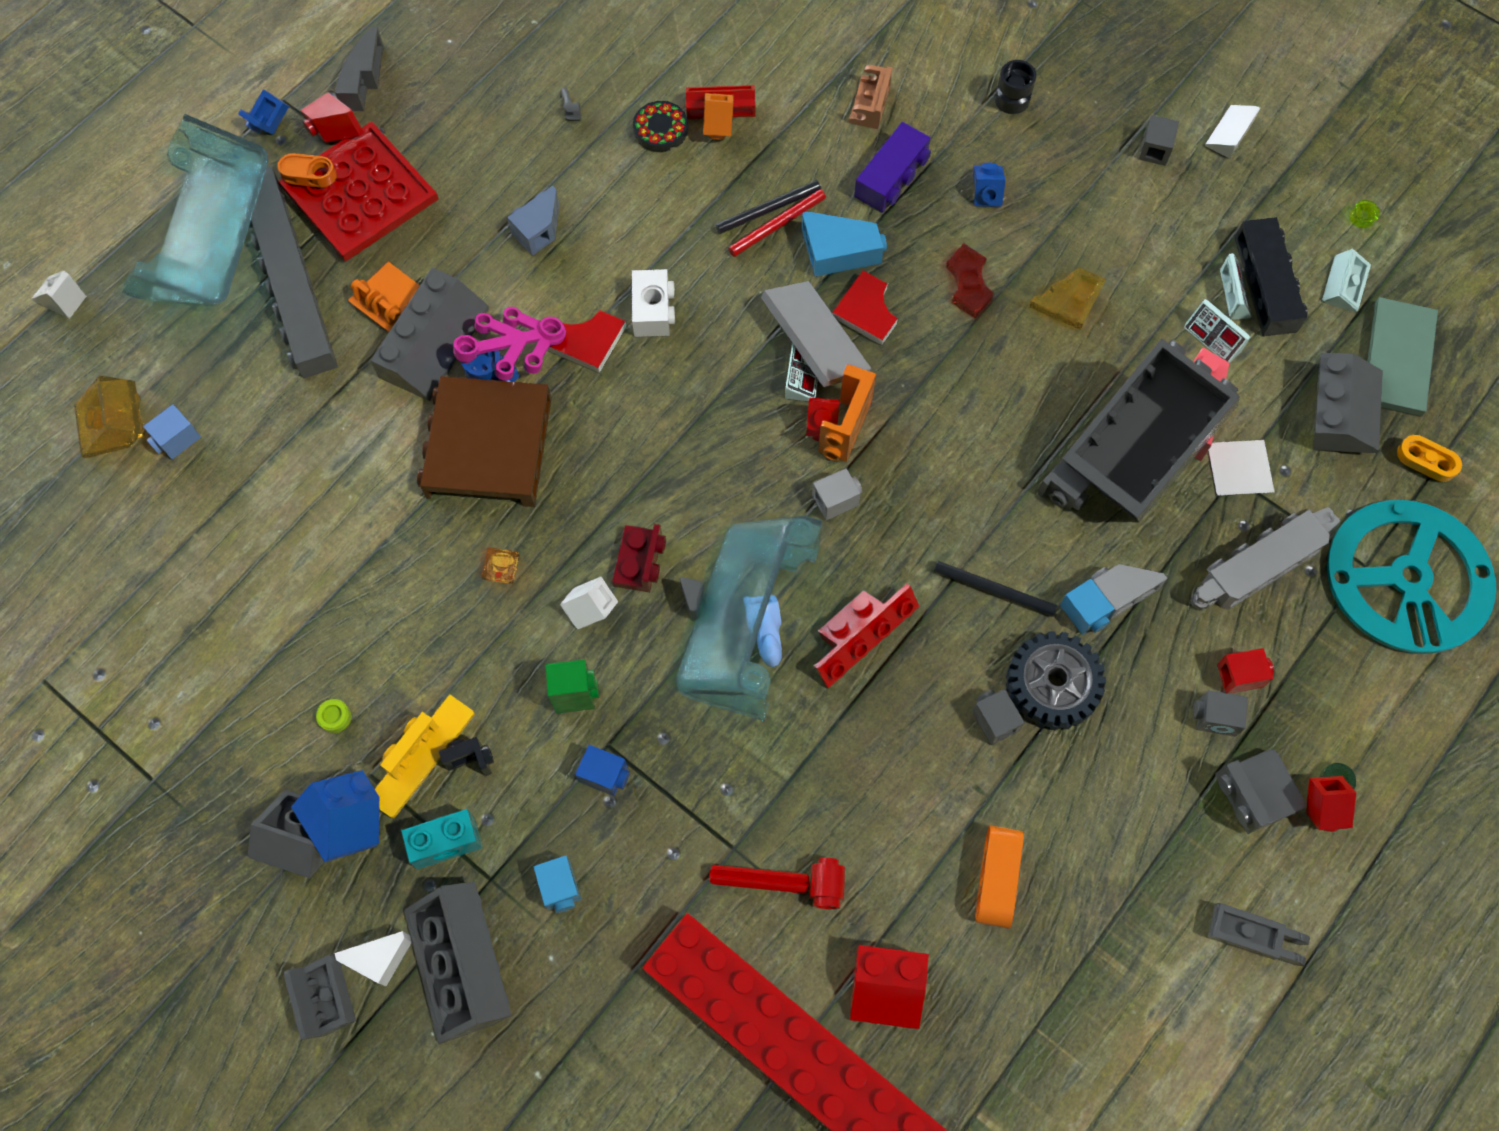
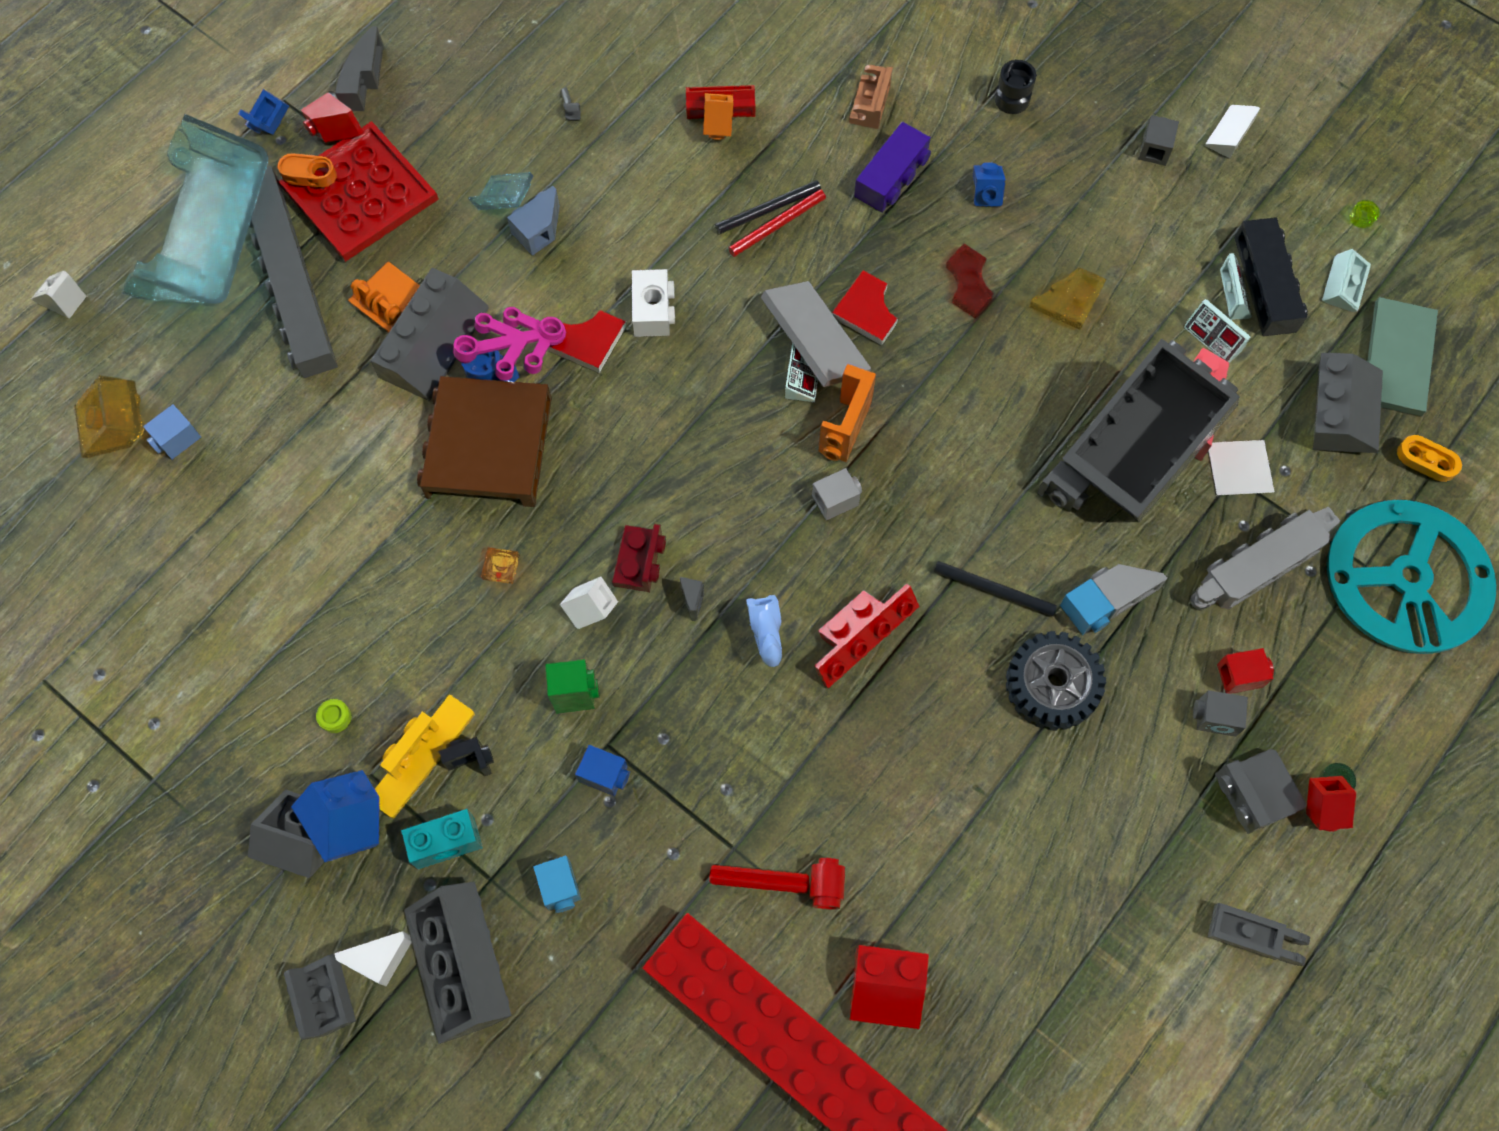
(503, 191): none -> clear light blue piece
(660, 126): tile -> none
(733, 609): clear light blue windscreen -> none
(819, 411): red bracket -> none
(841, 243): dark azure slope -> none
(997, 715): dark grey brick -> none
(999, 876): orange beam -> none

